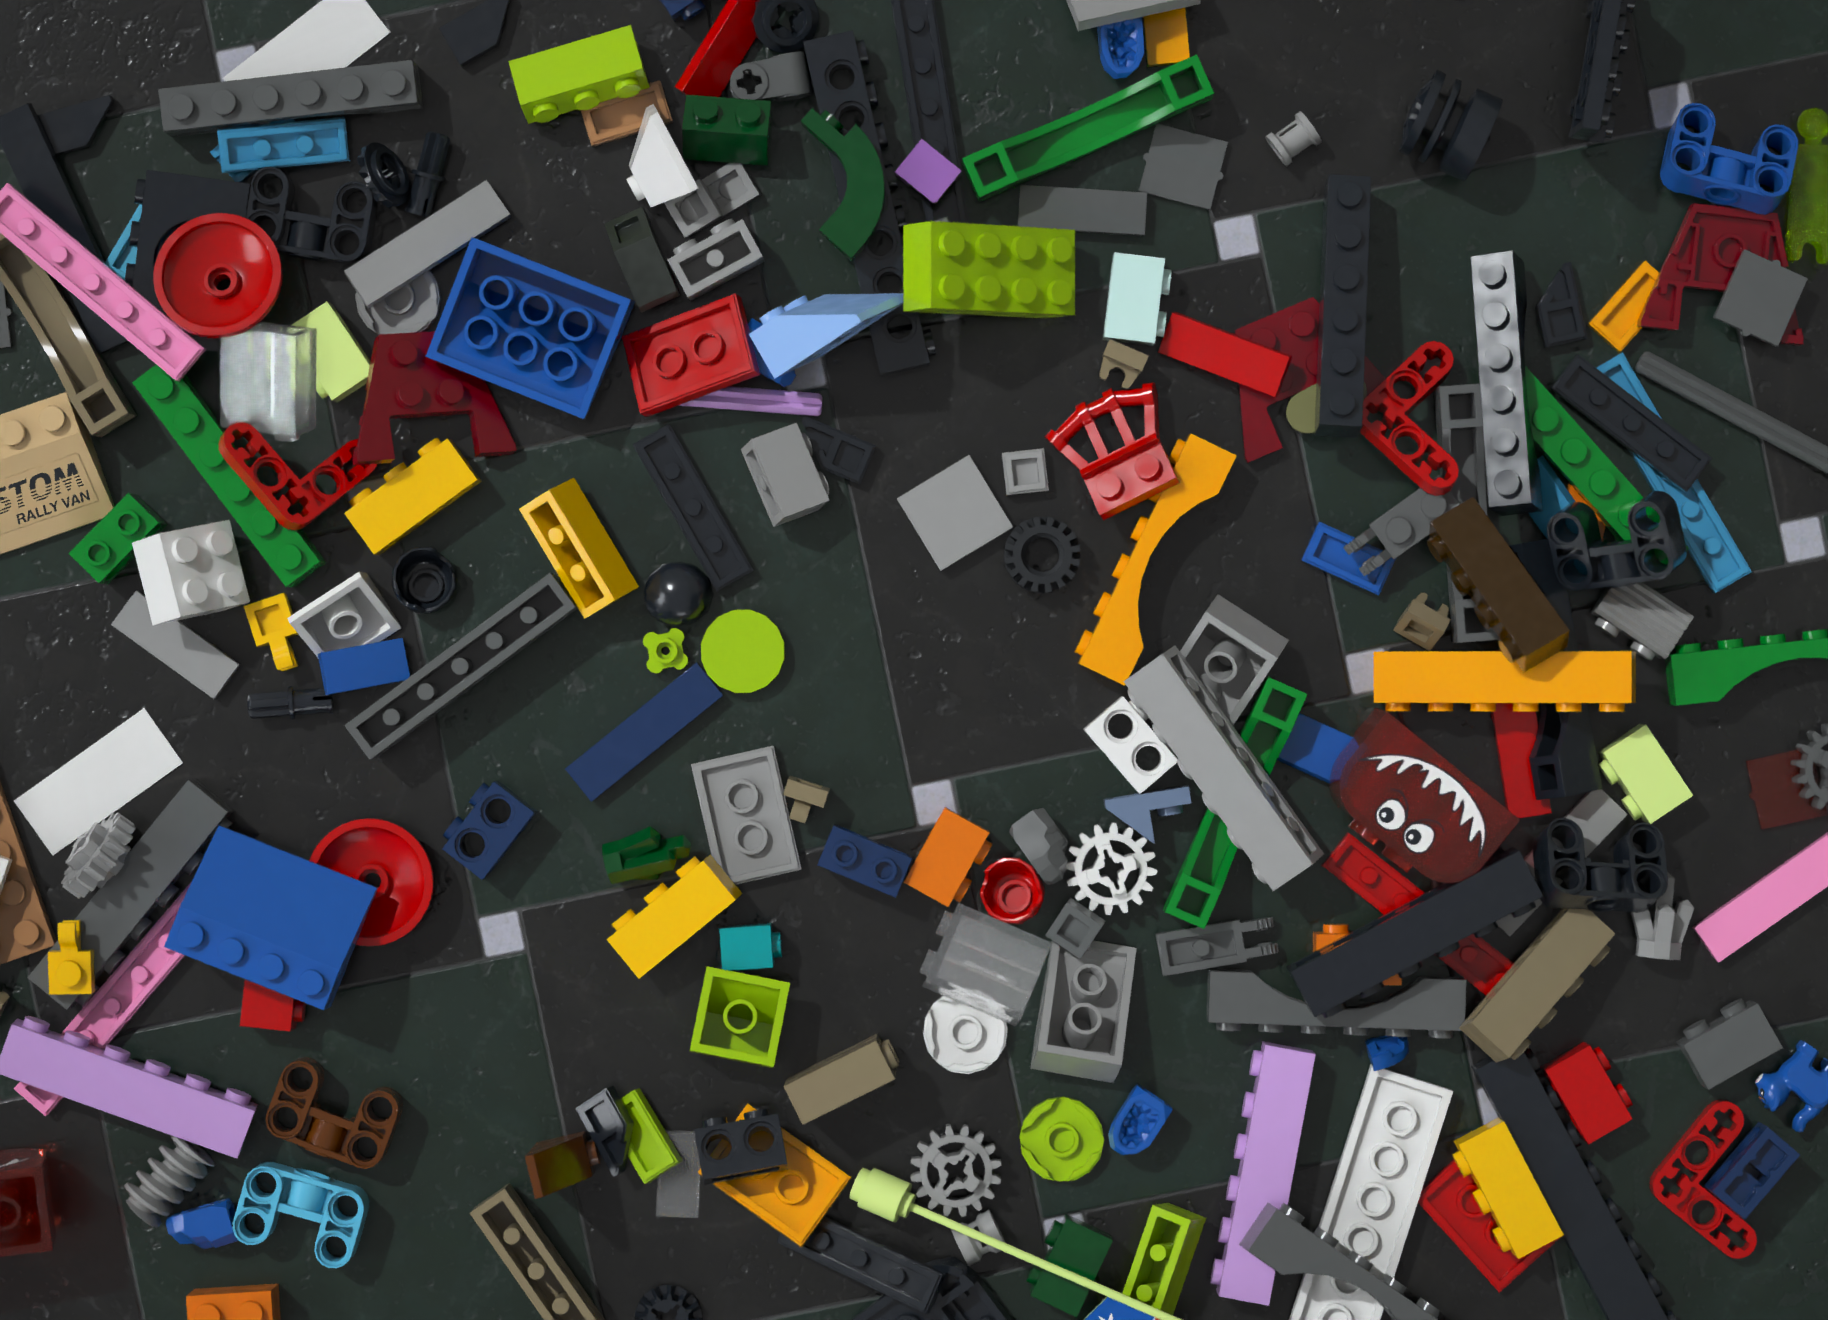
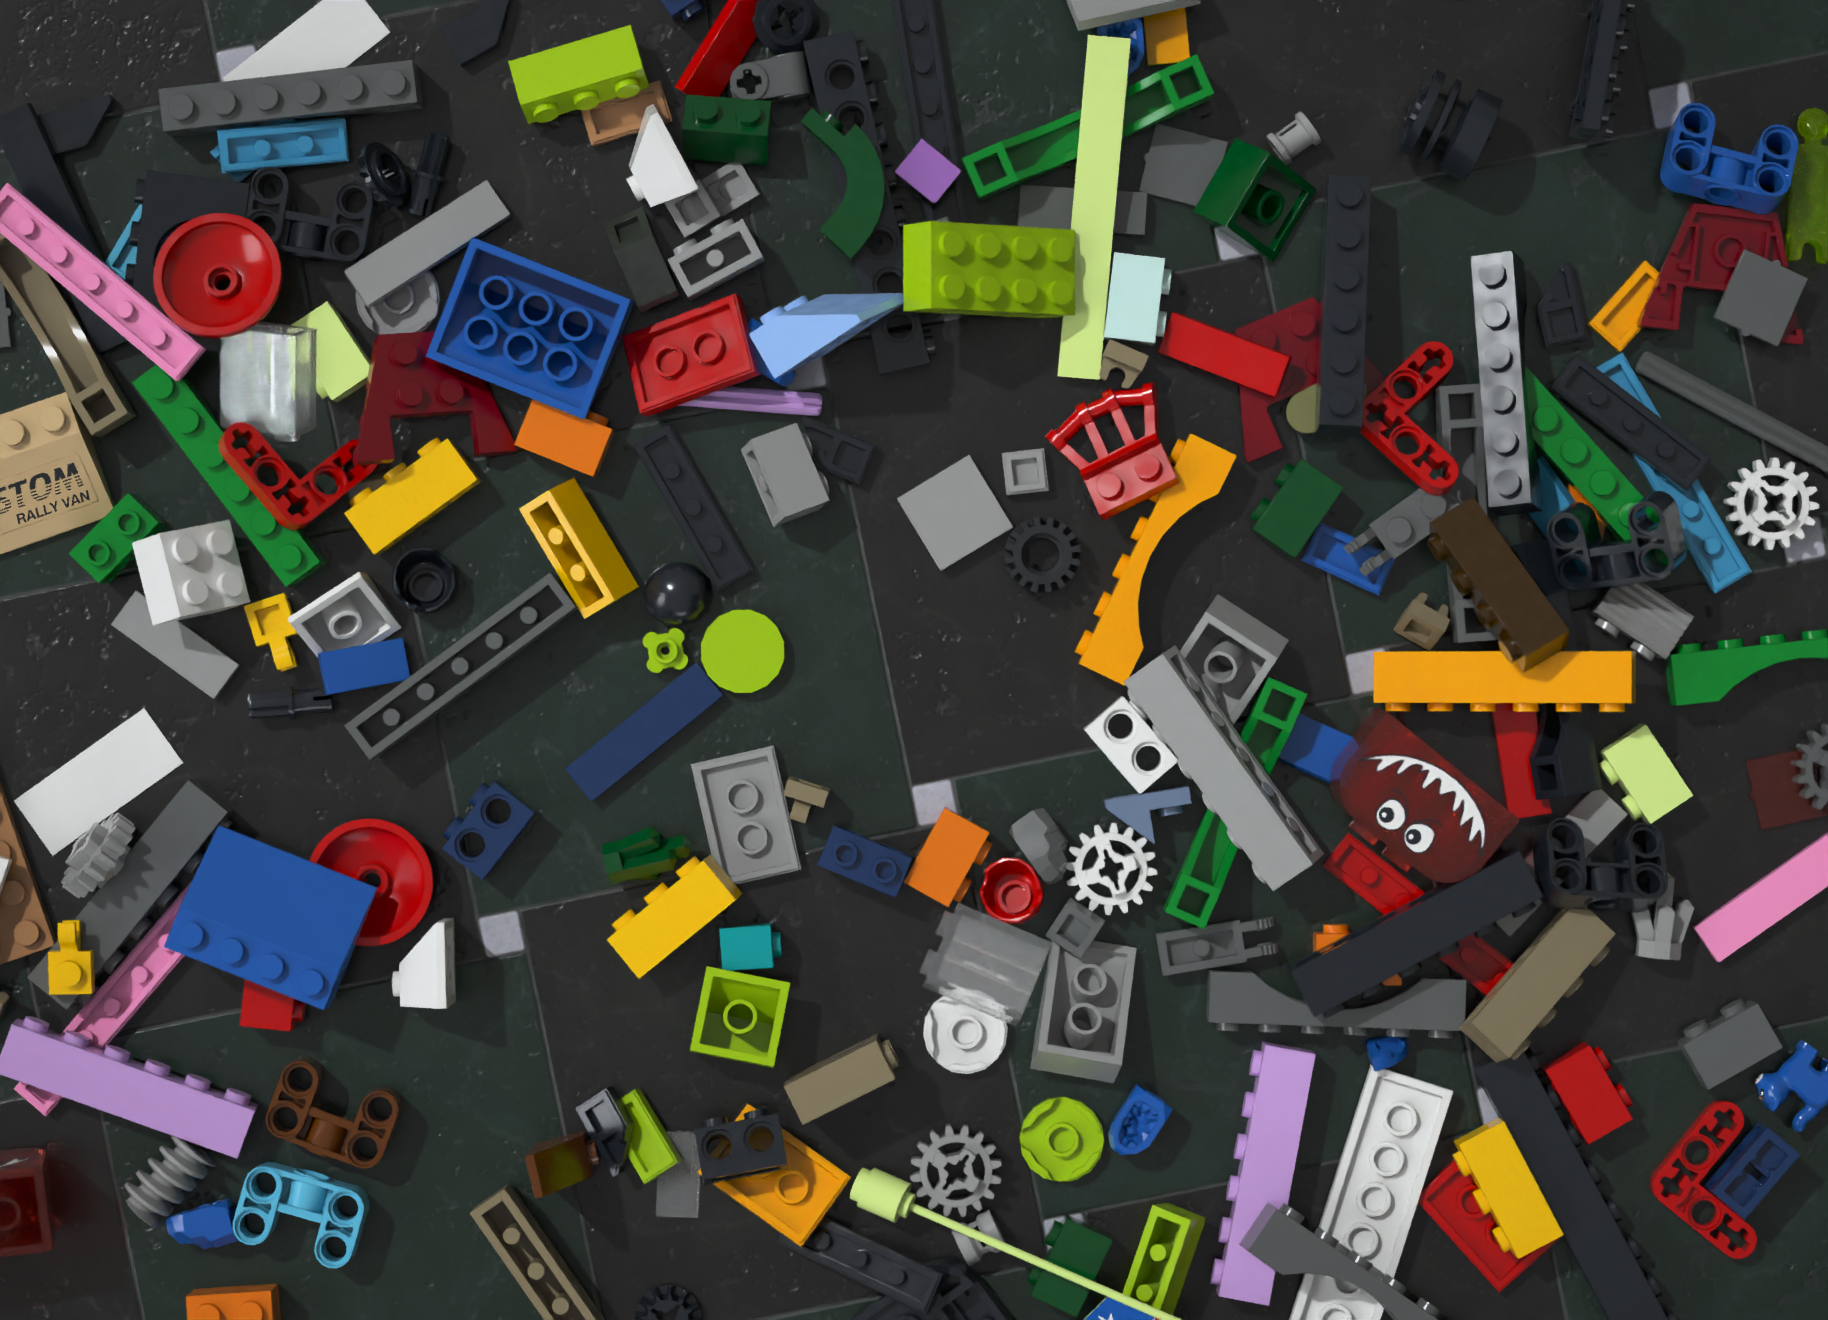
(428, 970): none -> white slope
(566, 437): none -> orange brick
(1095, 203): none -> yellowish green tile
(1254, 199): none -> dark green slope
(1295, 508): none -> dark green brick
(1784, 491): none -> white gear

